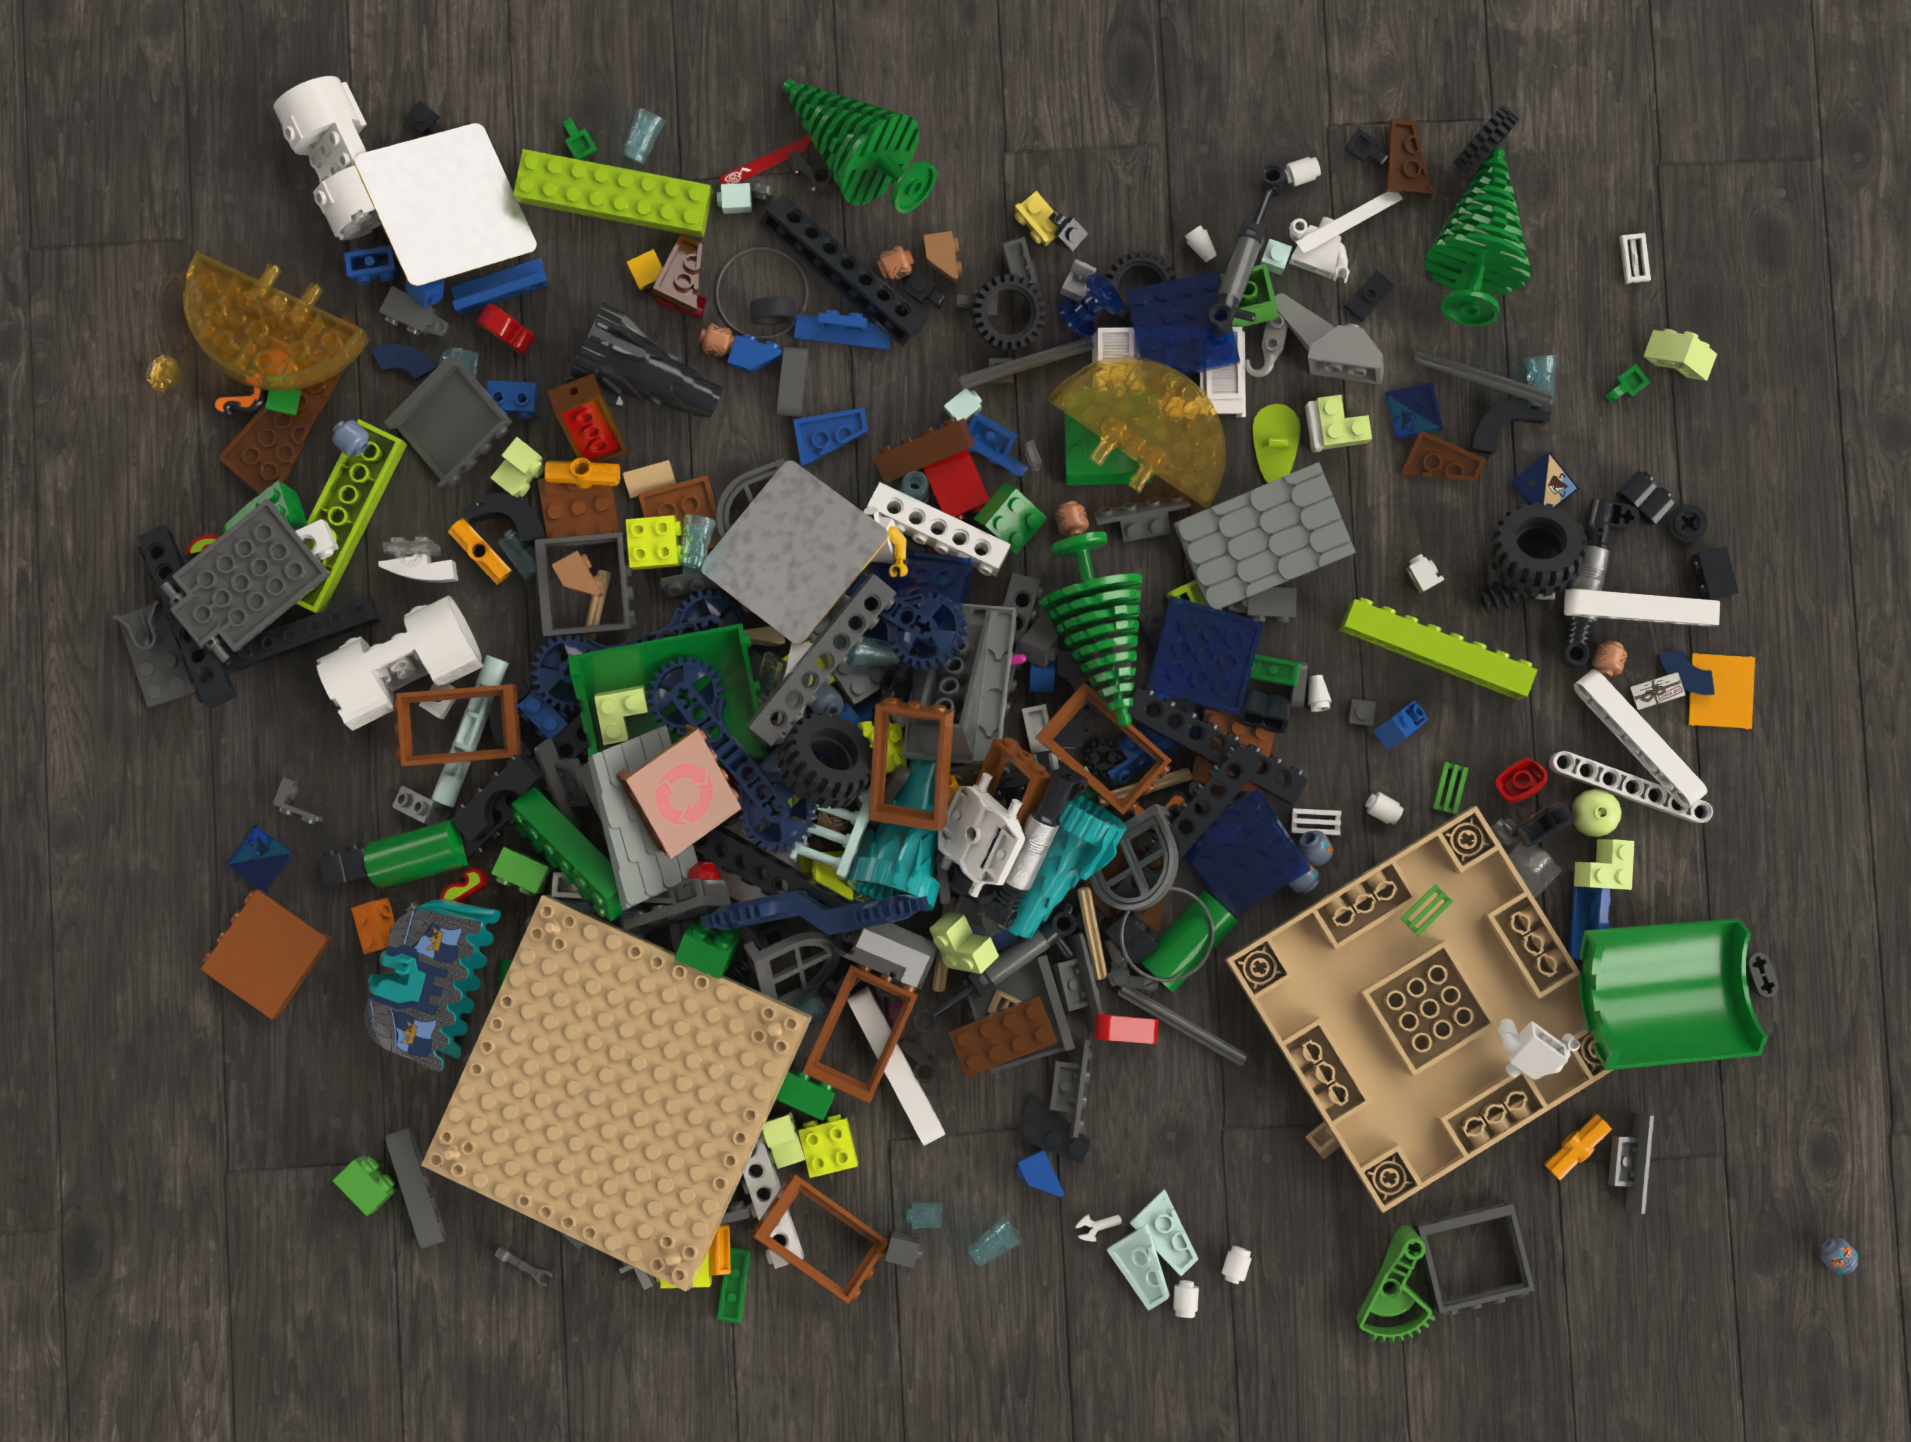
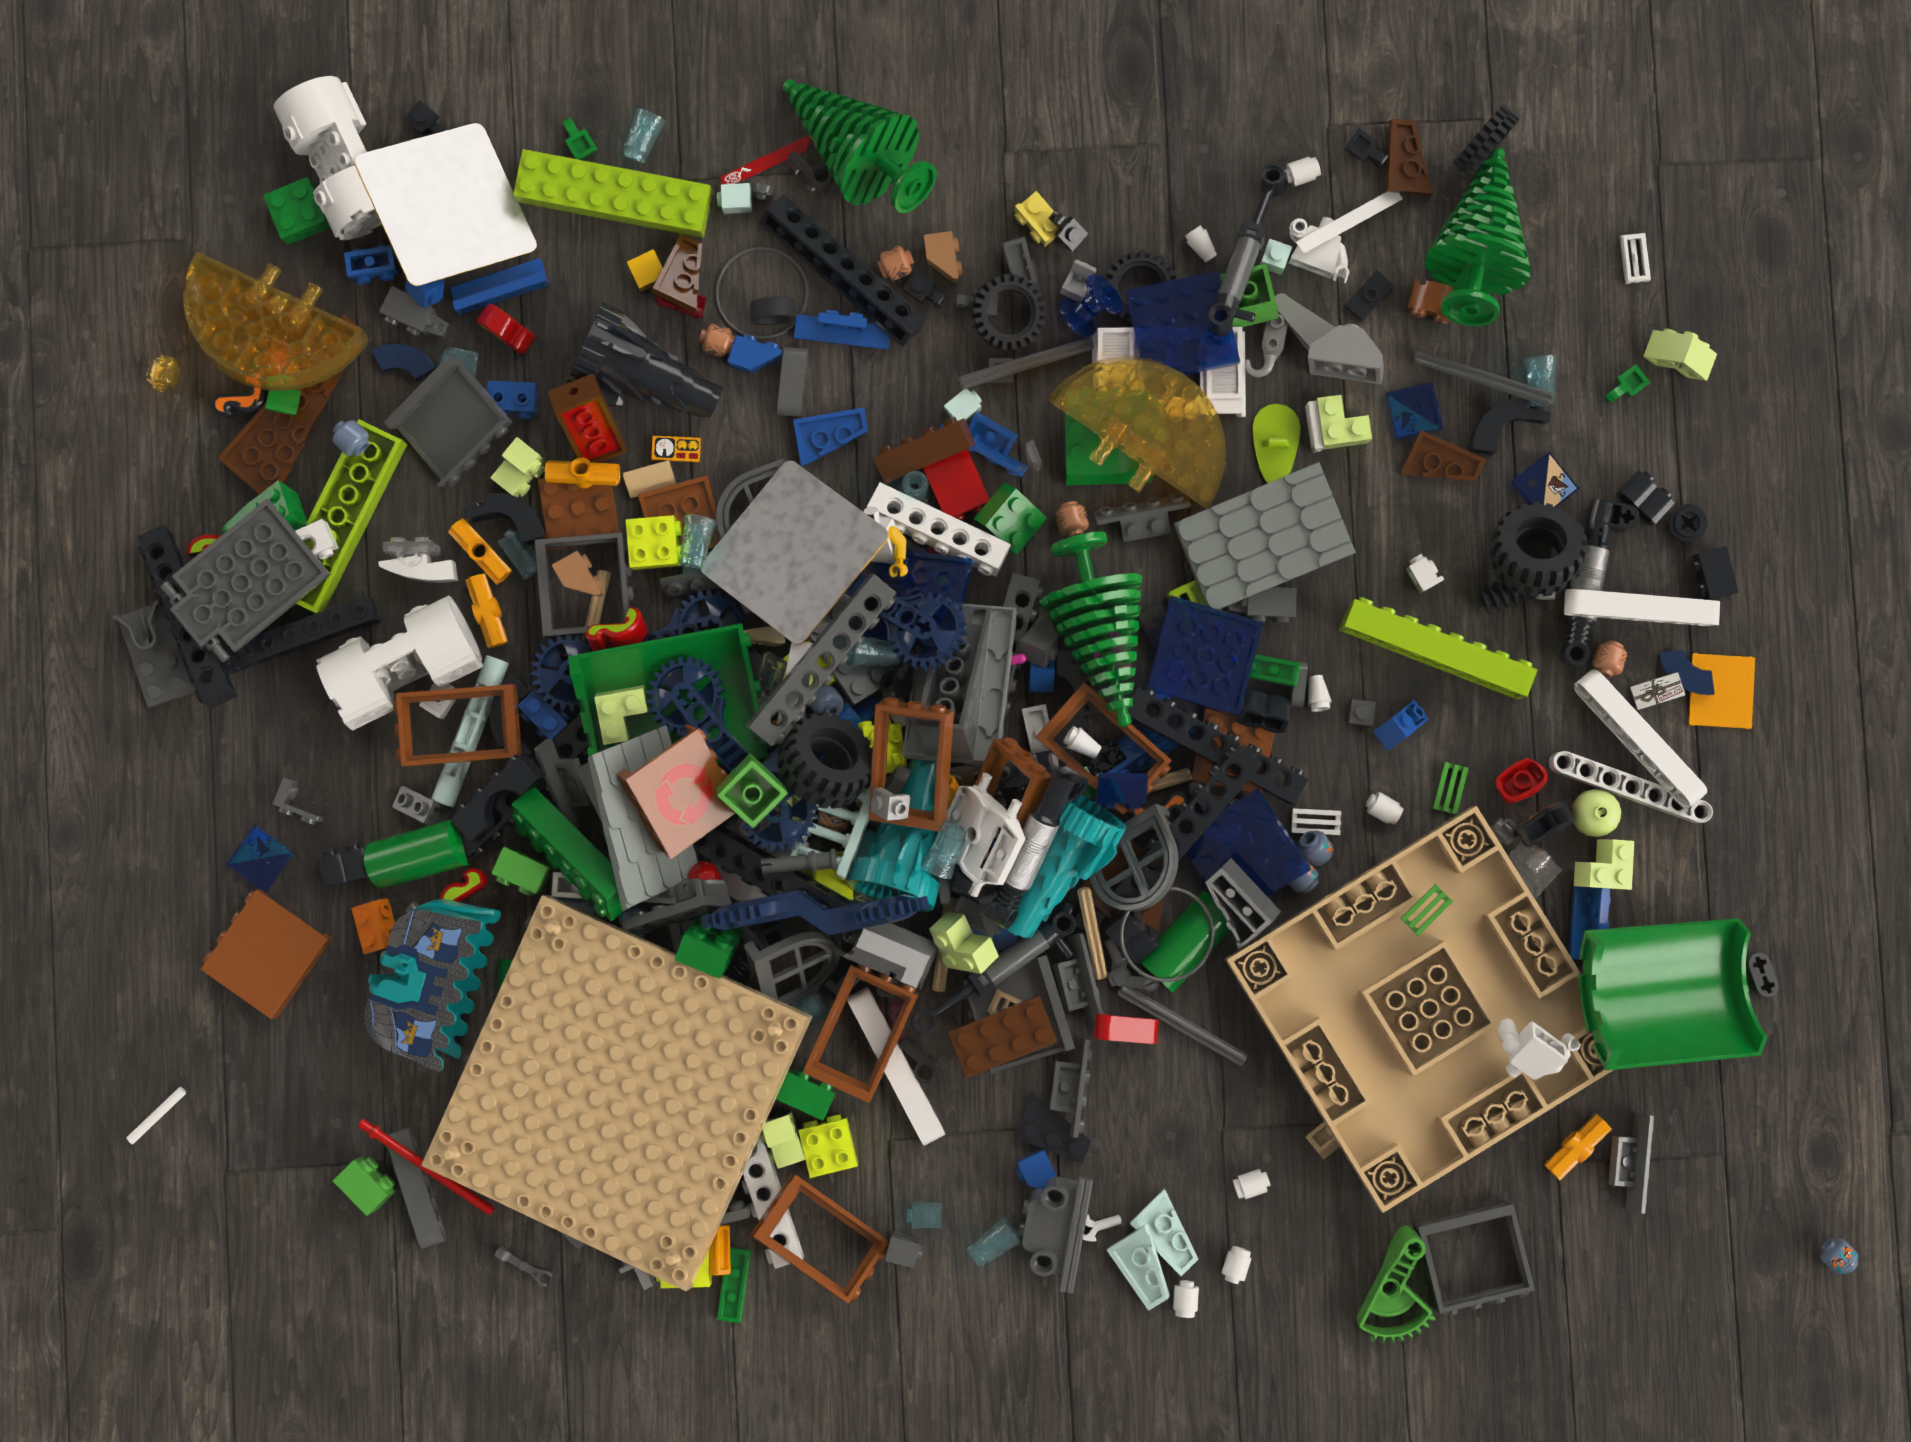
(156, 1115): none -> white bar
(296, 211): none -> green brick
(375, 1132): none -> red bar
(486, 610): none -> light orange piece
(620, 634): none -> red animal
(676, 449): none -> tile
(751, 790): none -> bright green brick
(812, 861): none -> dark grey pin
(889, 805): none -> light grey bracket
(945, 850): none -> clear light blue plant
(1056, 1227): none -> dark grey brick
(1081, 742): none -> white cone
(1121, 789): none -> clear blue slope
(1241, 901): none -> dark grey wedge
(1251, 1184): none -> white brick
(1427, 300): none -> dark orange brick

